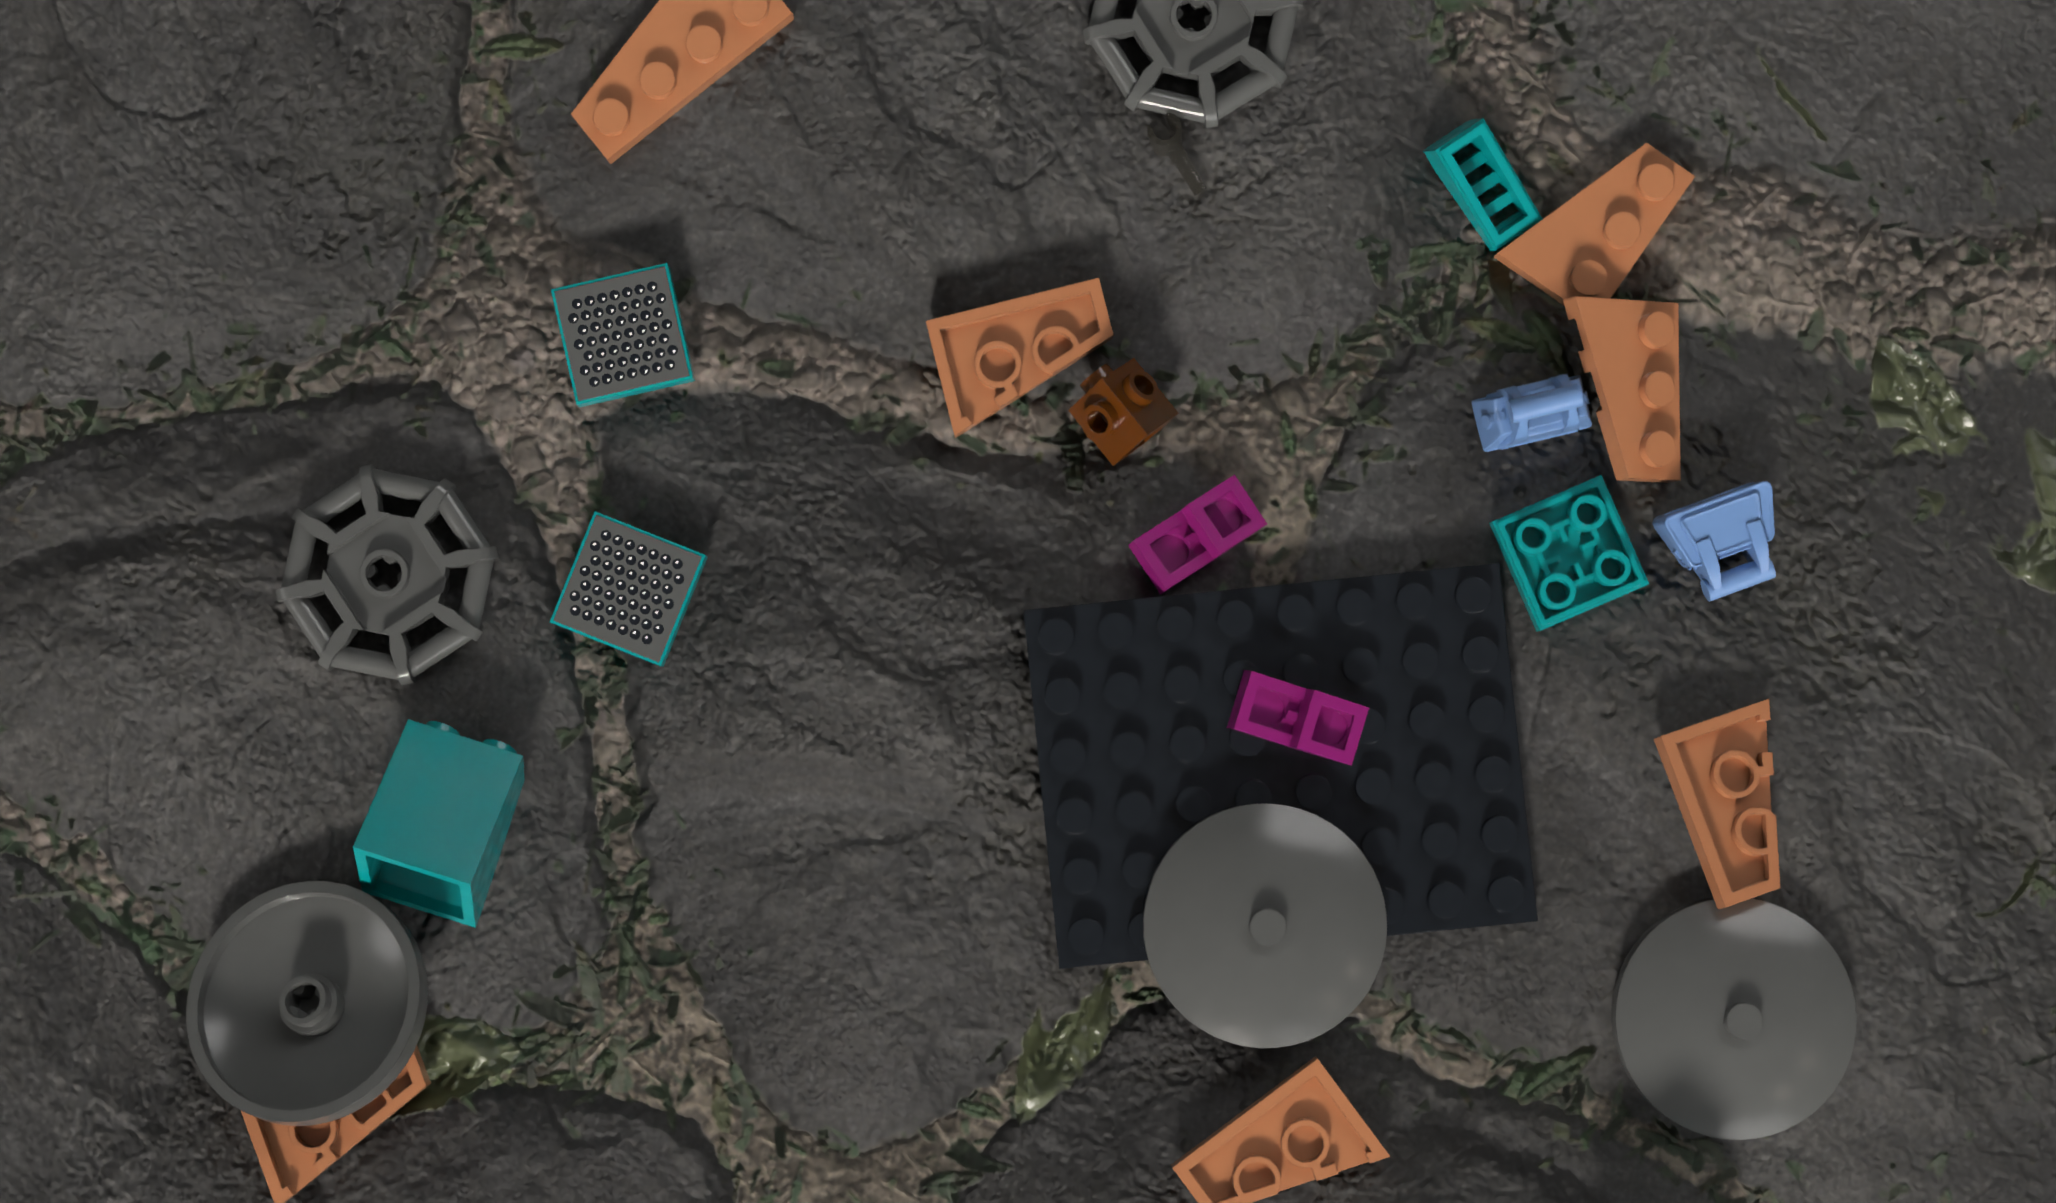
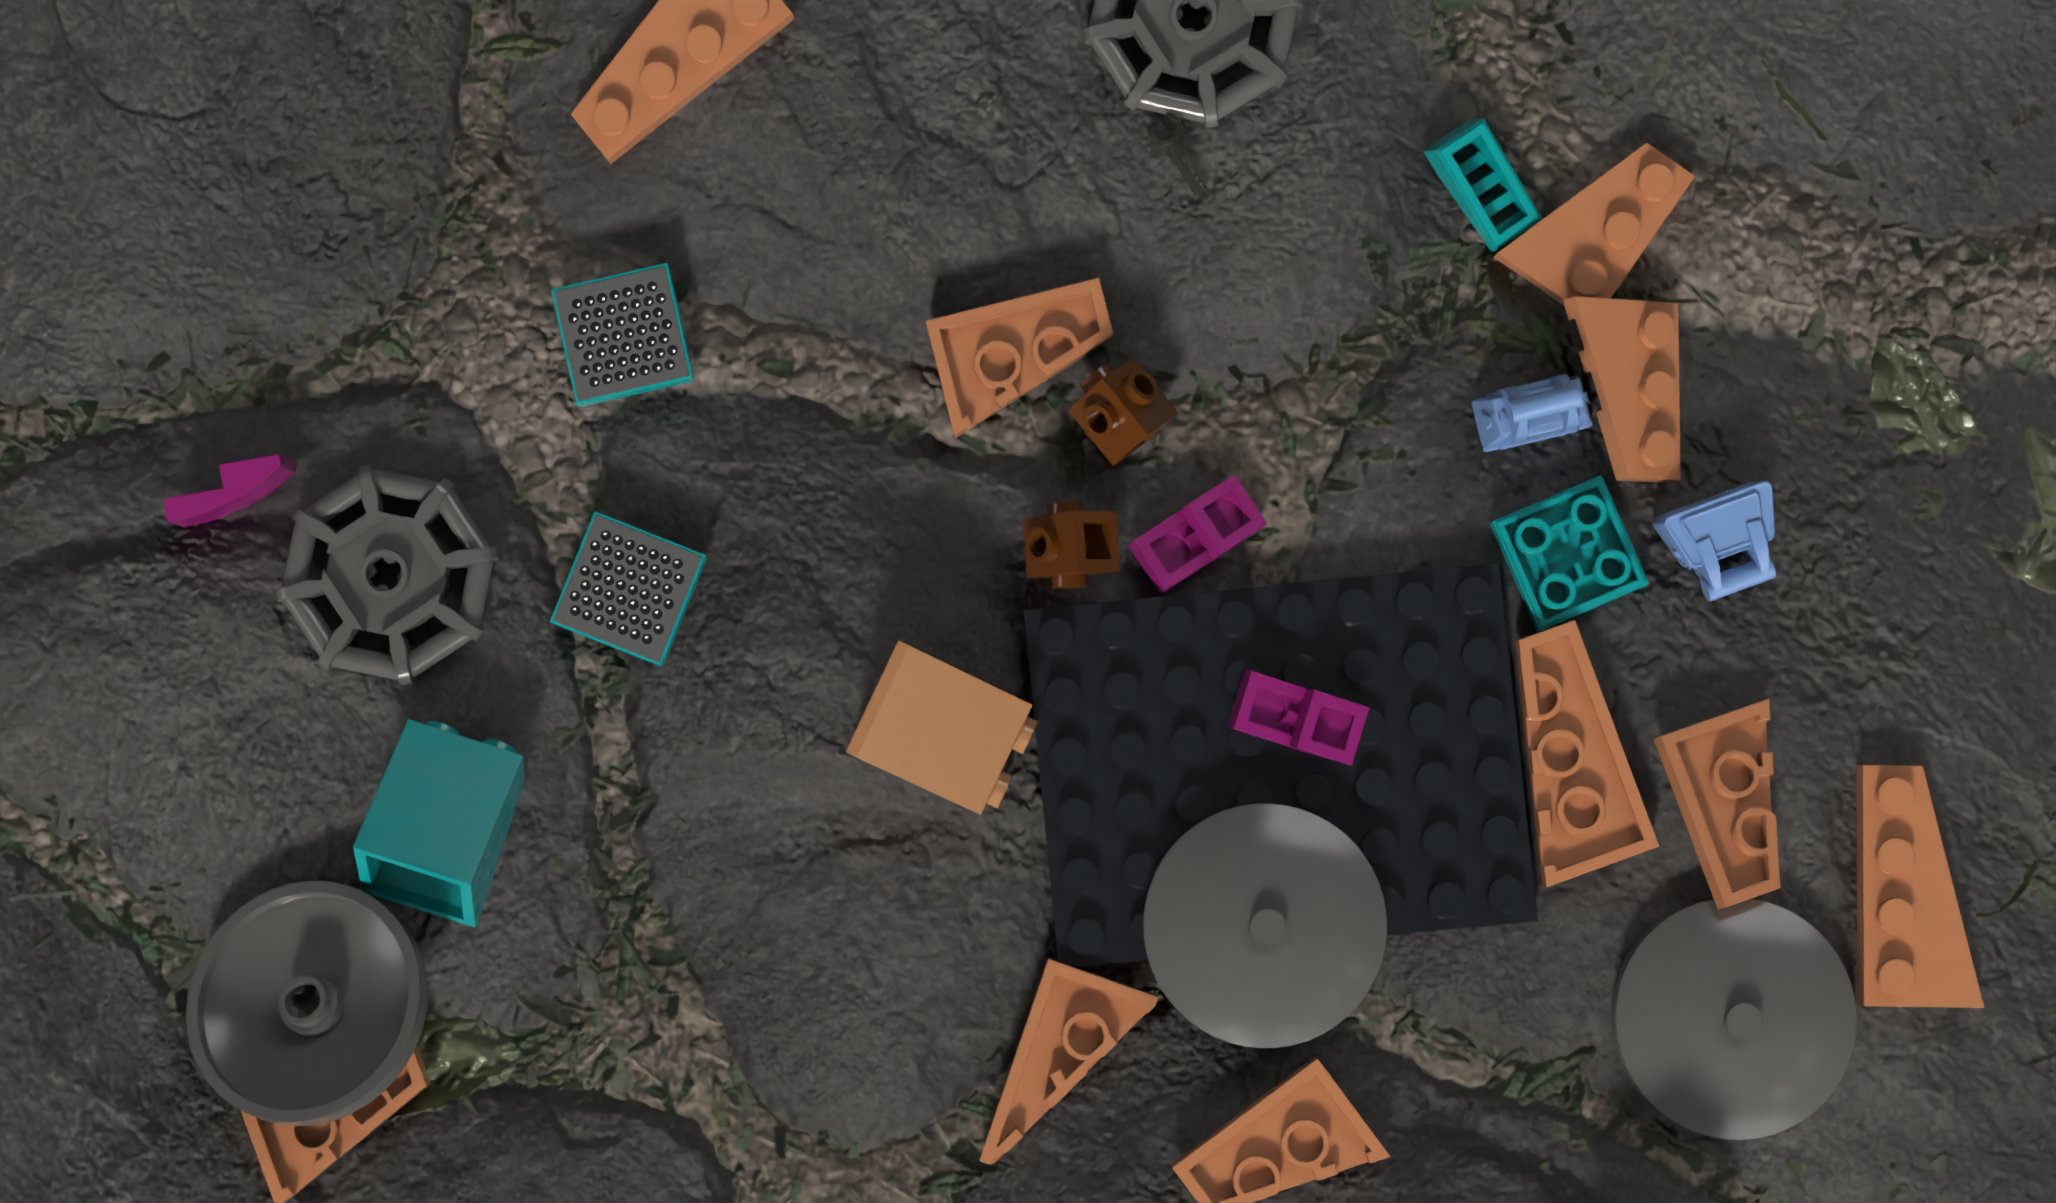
(243, 485): none -> magenta slope
(942, 729): none -> medium nougat slope
(1067, 1031): none -> nougat wing
(1071, 544): none -> reddish brown brick
(1578, 771): none -> nougat wing
(1907, 908): none -> nougat wing

